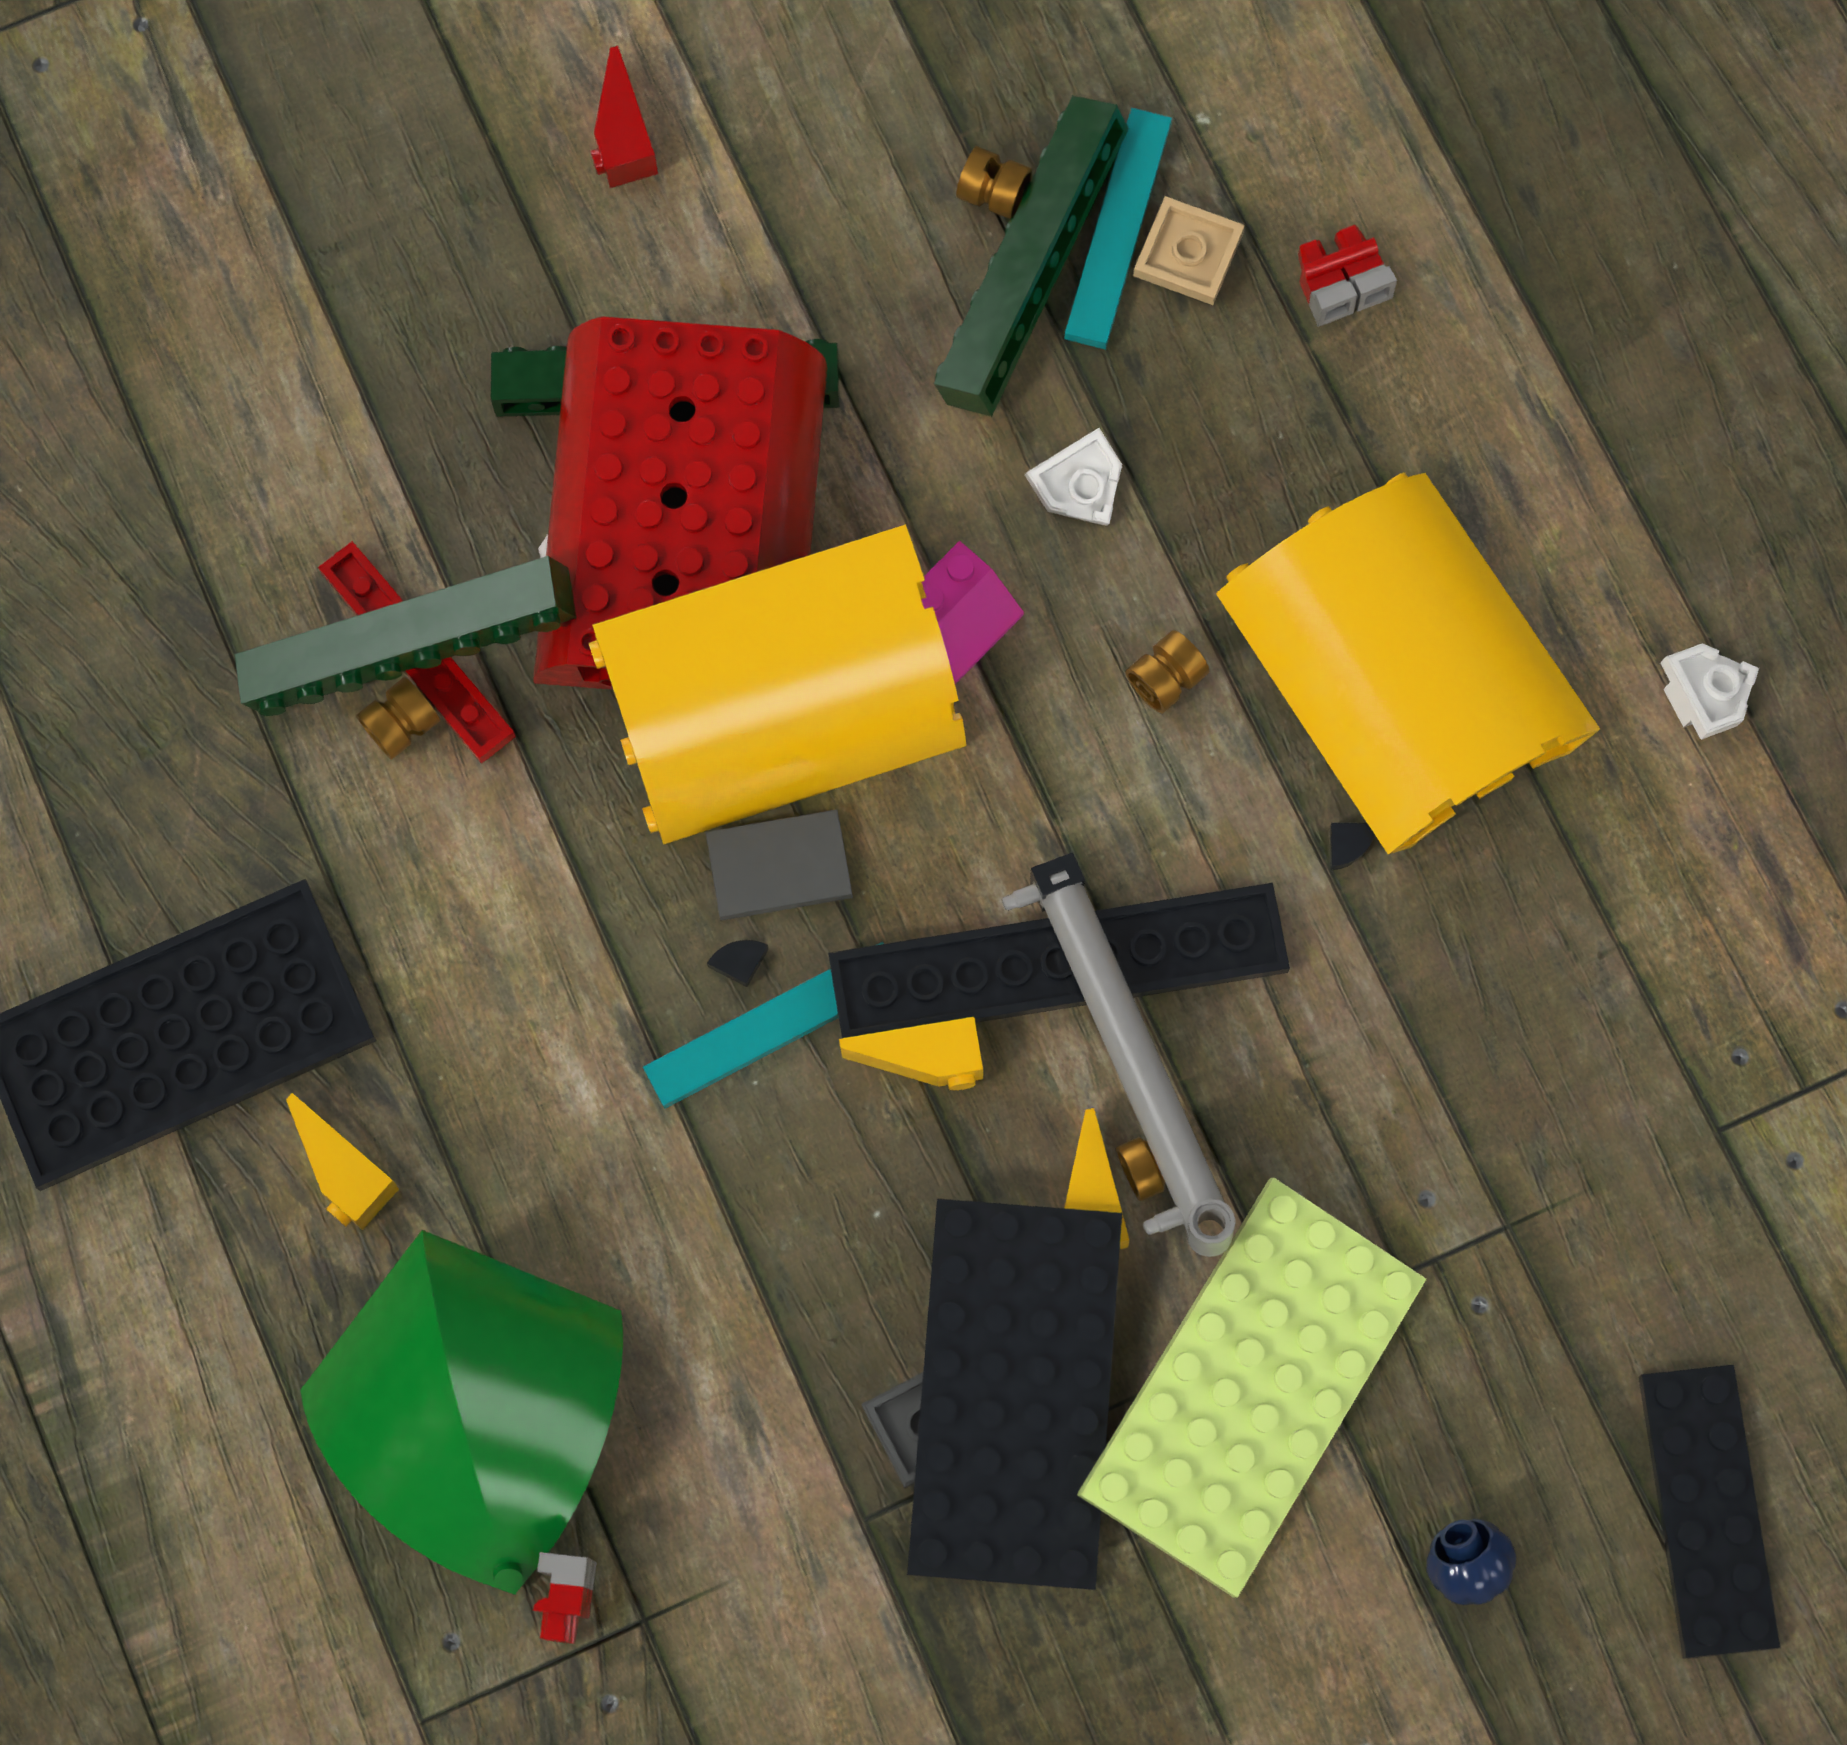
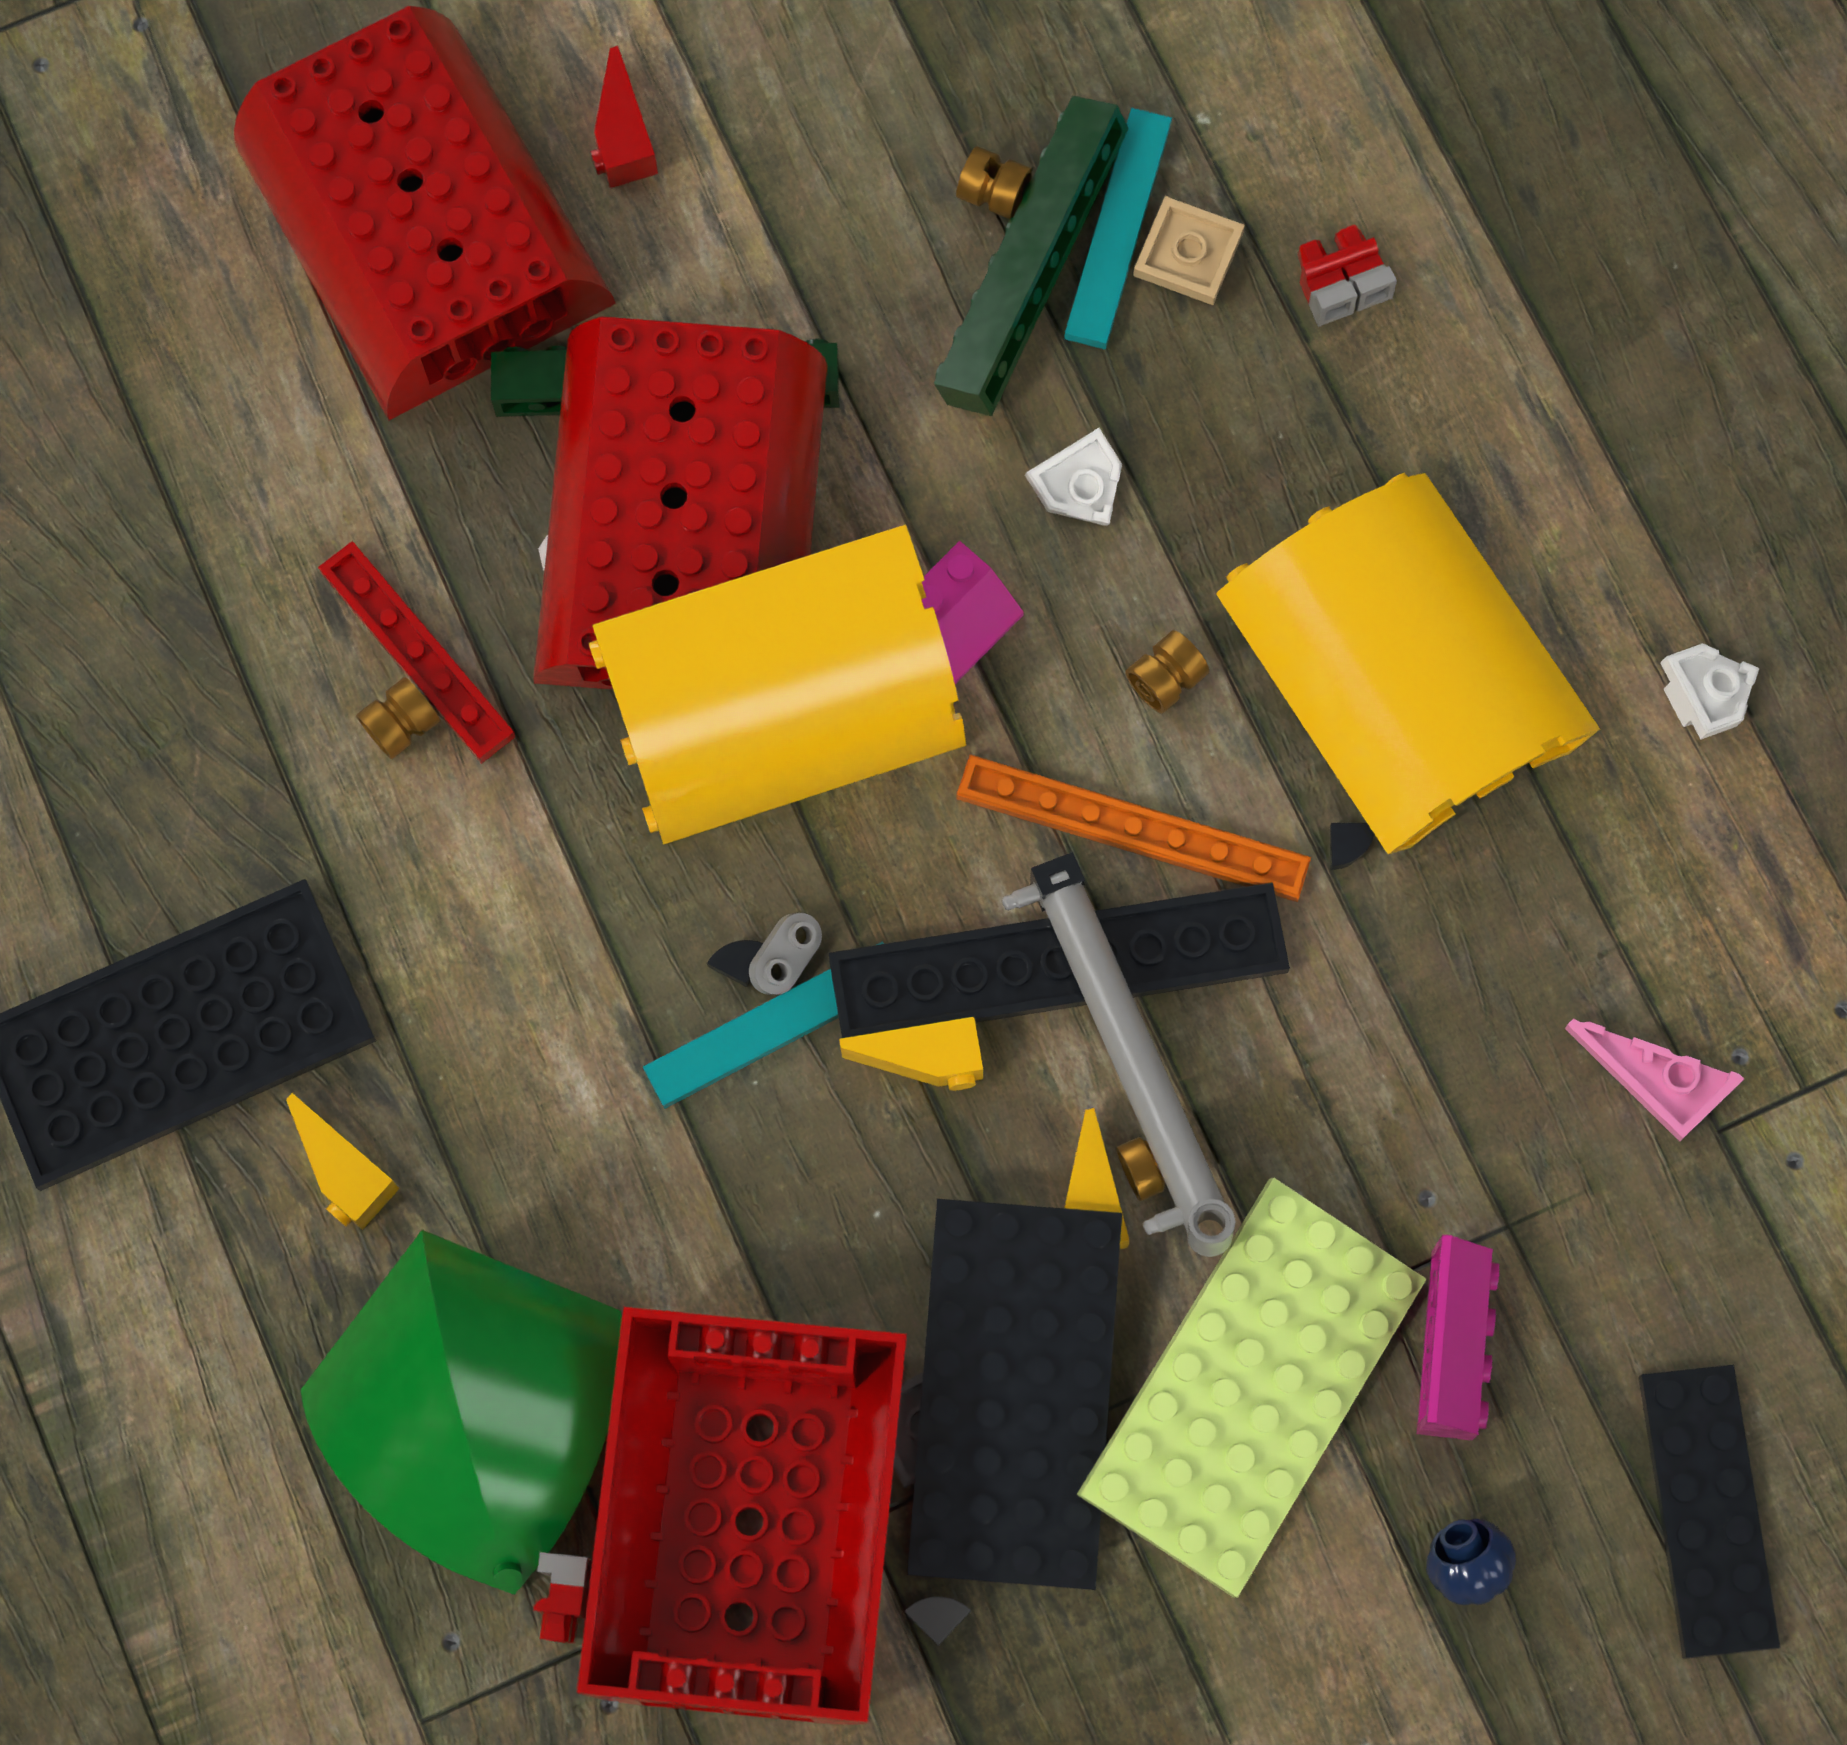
(376, 248): none -> red slope
(406, 636): brick -> none
(671, 1505): none -> red slope
(779, 865): dark grey tile -> none
(784, 949): none -> light grey plate
(937, 1616): none -> dark grey tile
(1132, 827): none -> orange tile
(1456, 1339): none -> dark pink slope
(1667, 1085): none -> bright pink wing

